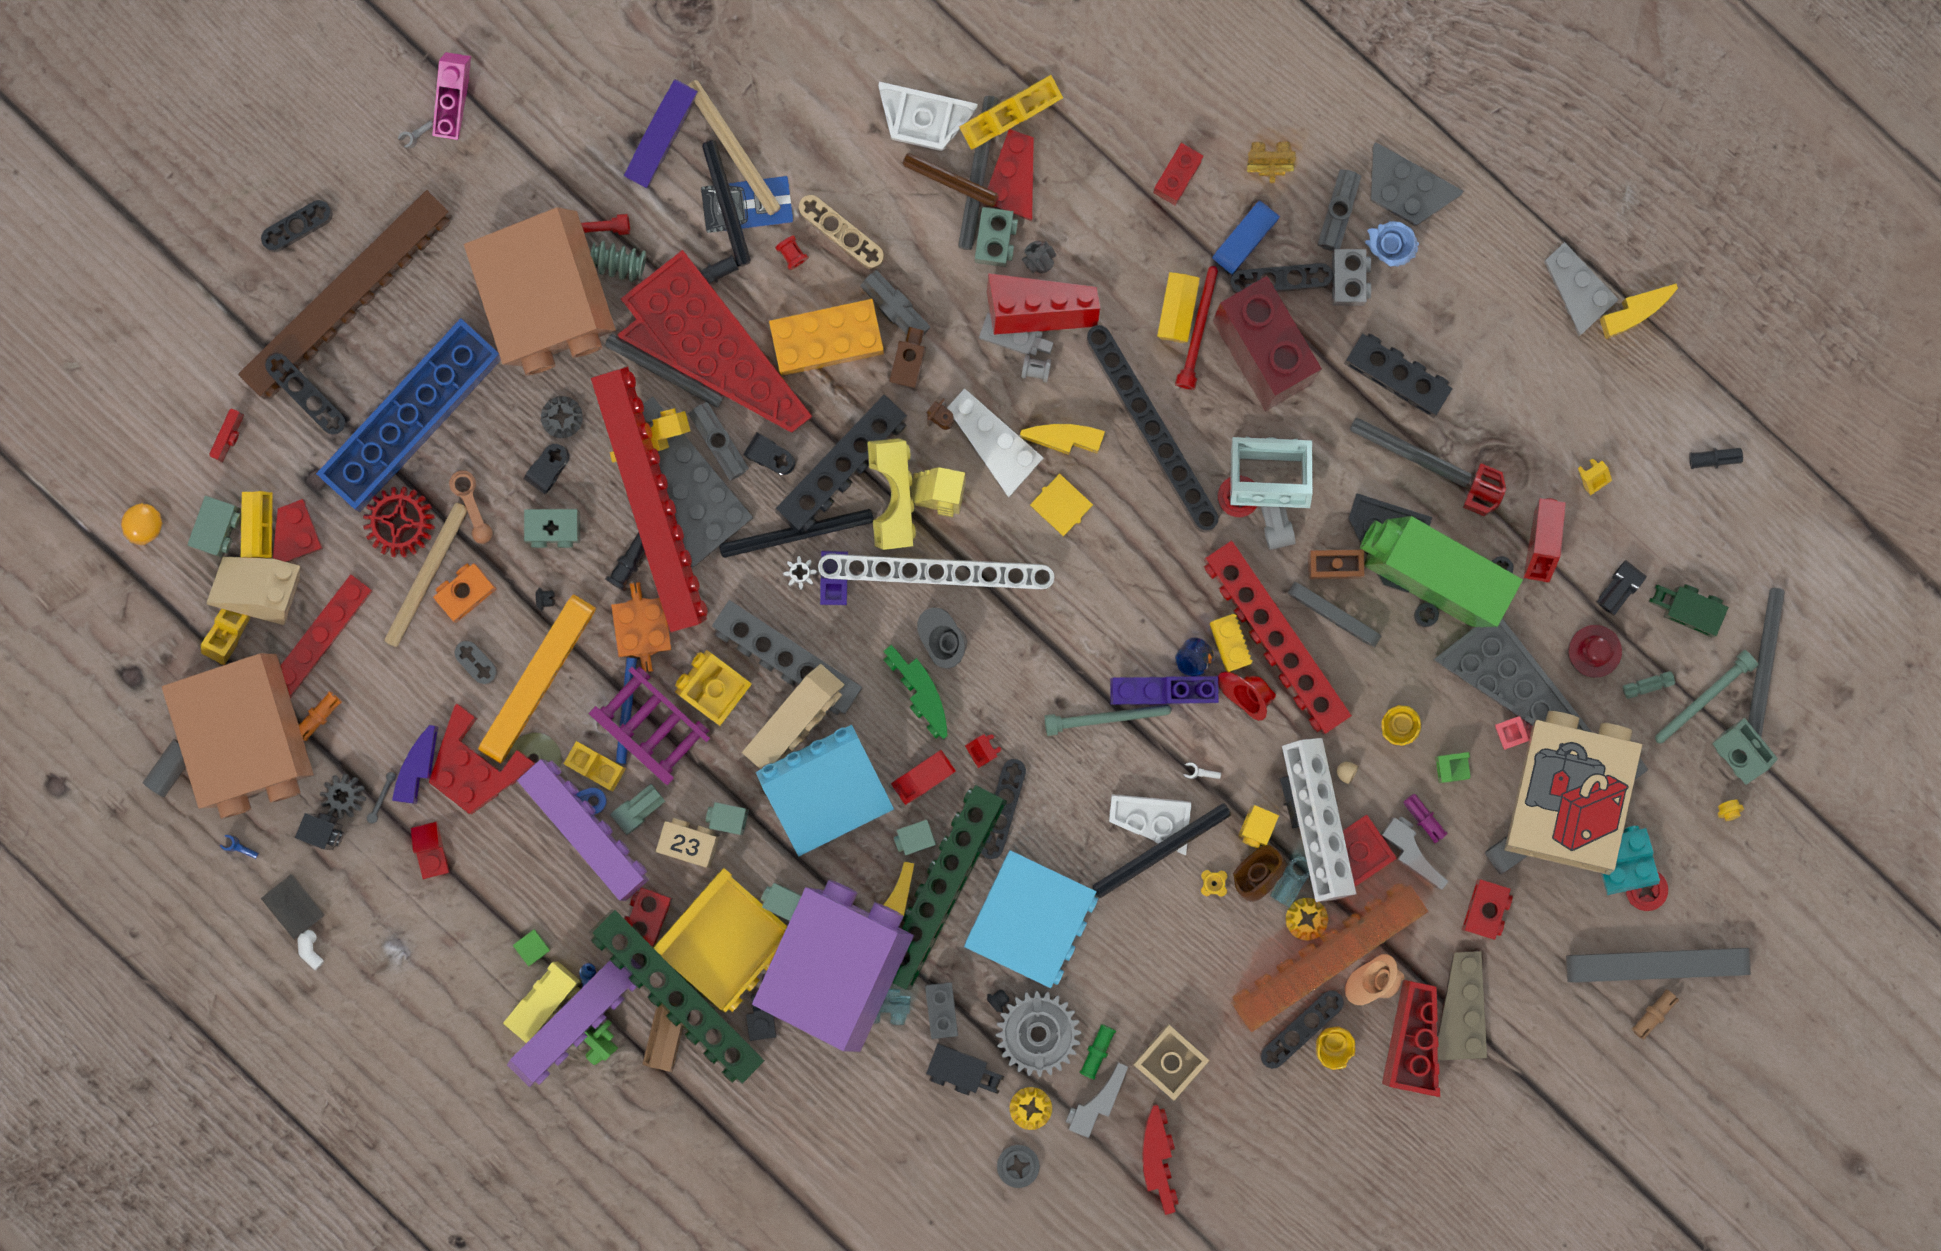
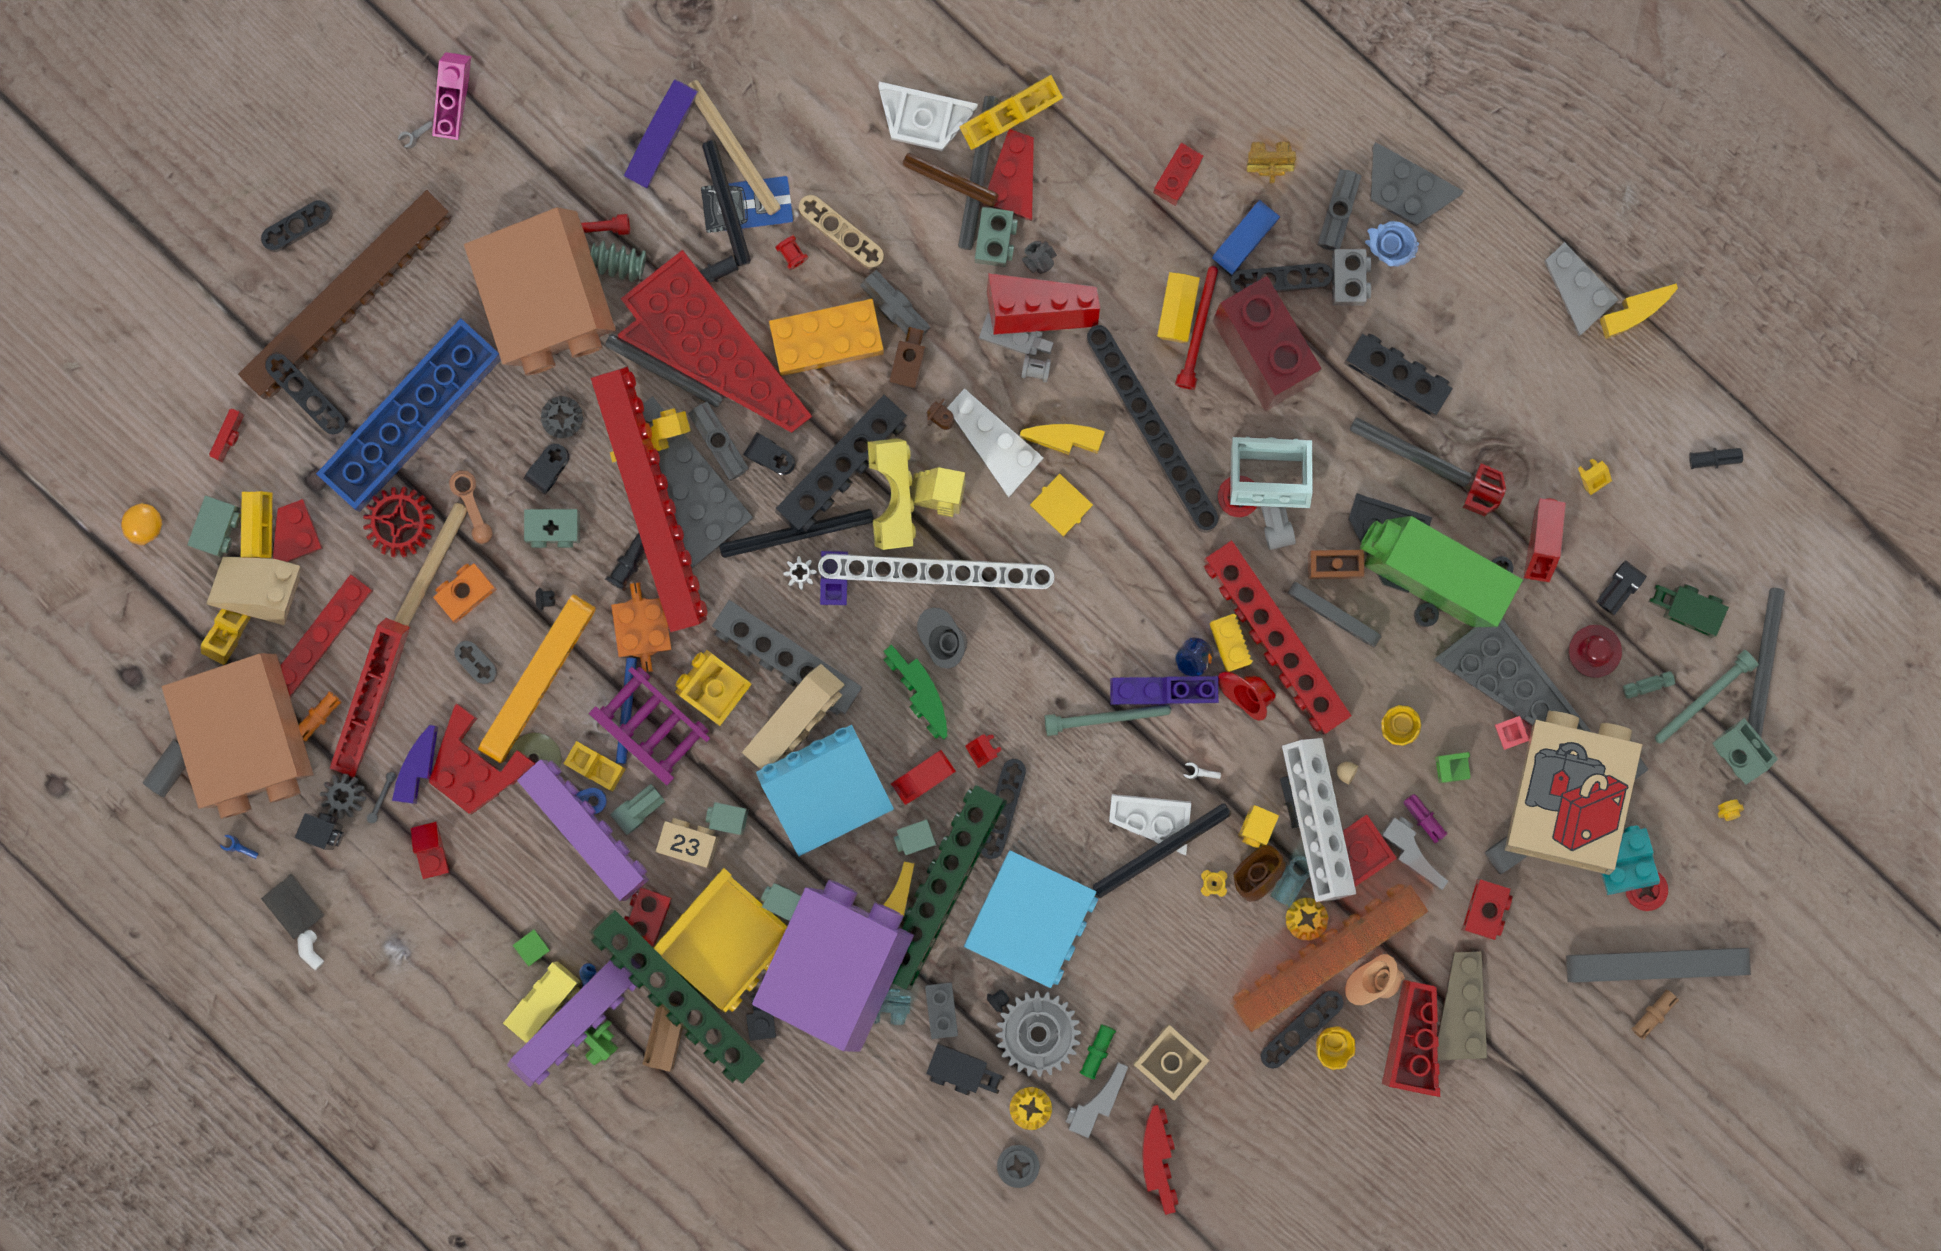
(369, 695): none -> red slope

